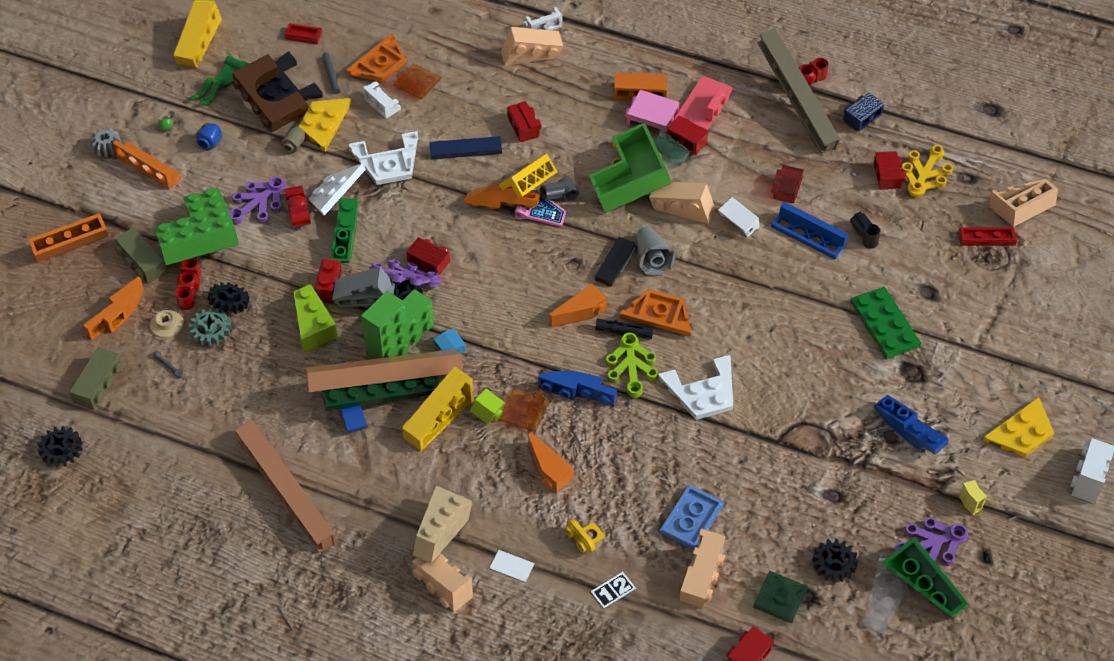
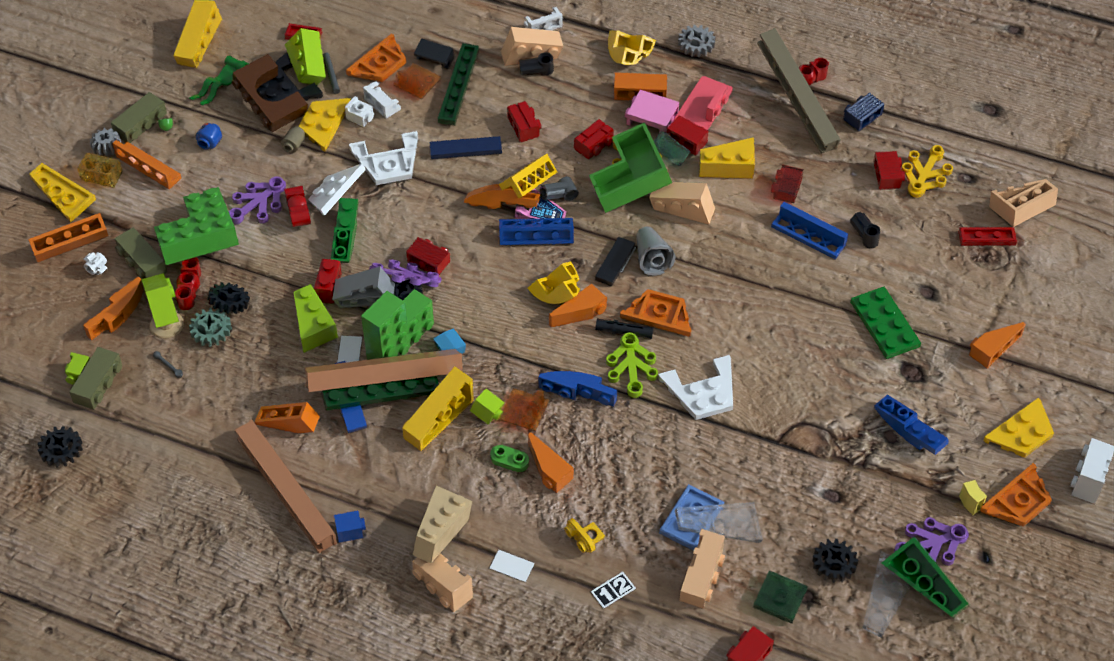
(62, 192): none -> yellow wing
(75, 367): none -> lime brick
(95, 263): none -> white gear
(100, 170): none -> clear yellow brick
(139, 117): none -> olive brick
(159, 296): none -> lime wedge
(288, 417): none -> orange slope
(306, 56): none -> lime wedge
(349, 348): none -> white sticker
(349, 526): none -> blue brick
(359, 112): none -> white brick
(434, 52): none -> black hinge
(458, 84): none -> dark green plate
(508, 458): none -> bright green plate
(536, 231): none -> blue fence
(543, 65): none -> black piece
(557, 286): none -> yellow brick
(593, 139): none -> red brick
(628, 48): none -> yellow brick
(696, 40): none -> light grey gear
(728, 160): none -> yellow wedge
(731, 520): none -> clear wing
(740, 216): white hinge -> none
(994, 343): none -> orange slope
(1019, 499): none -> orange wing

